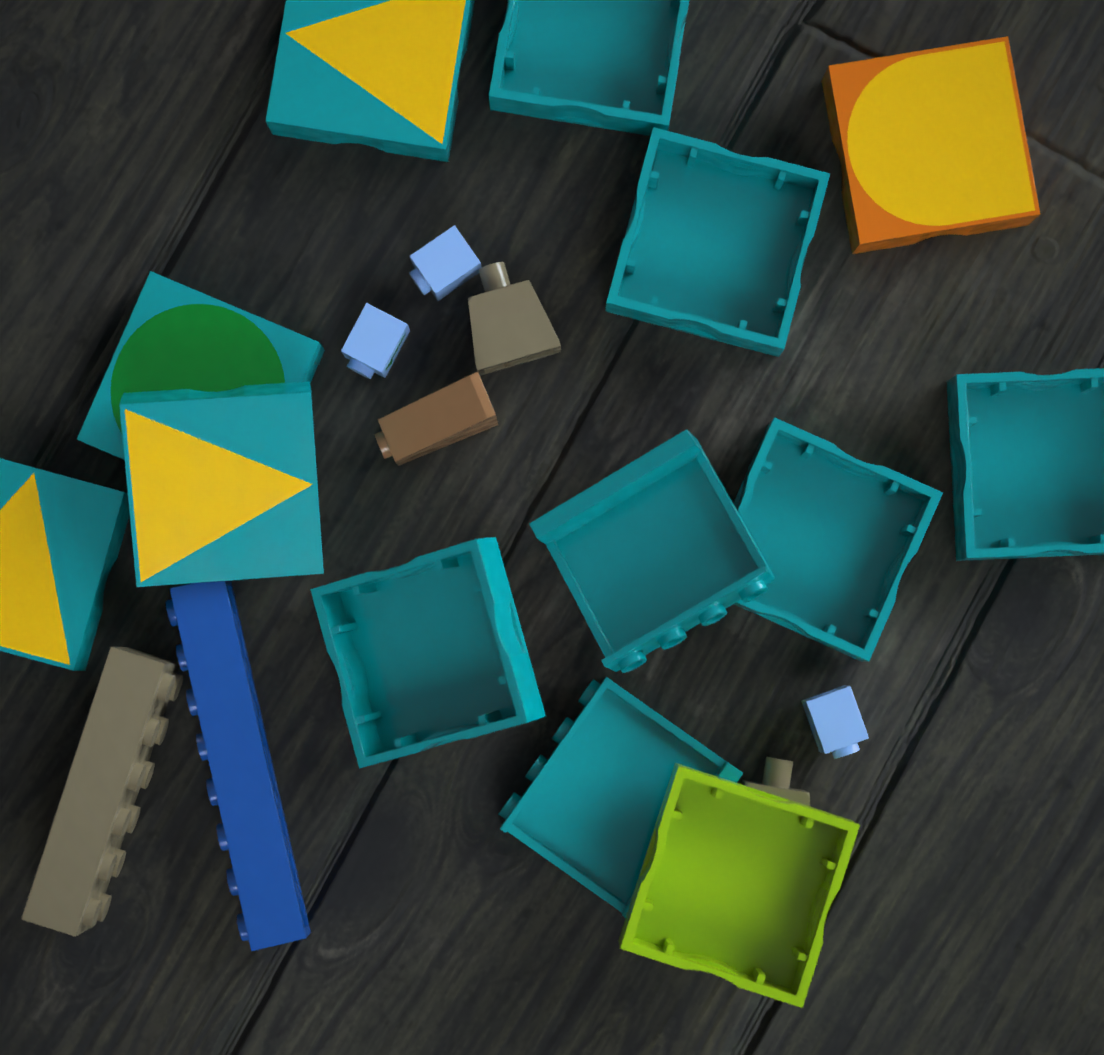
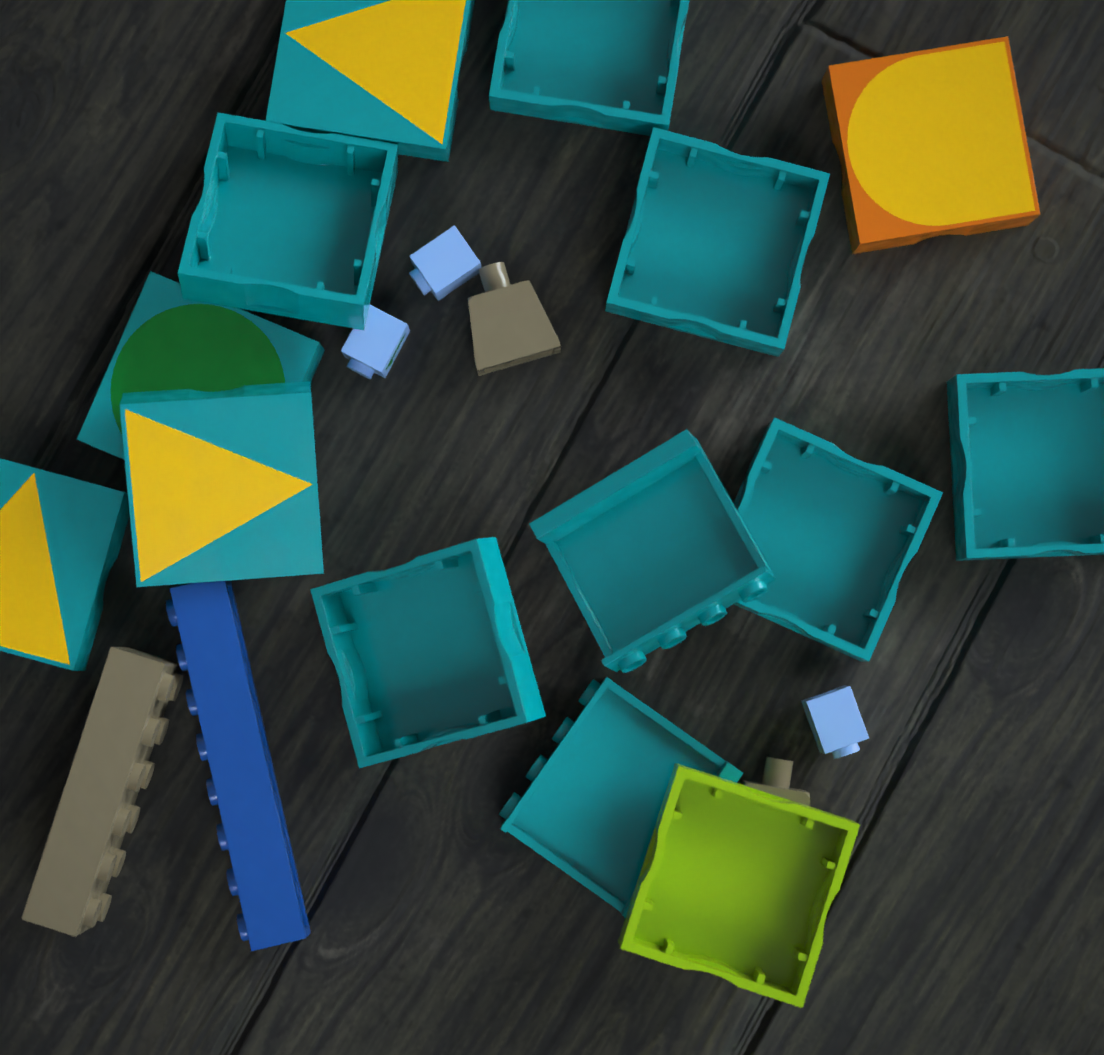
(289, 222): none -> teal tile
(436, 420): medium nougat slope -> none

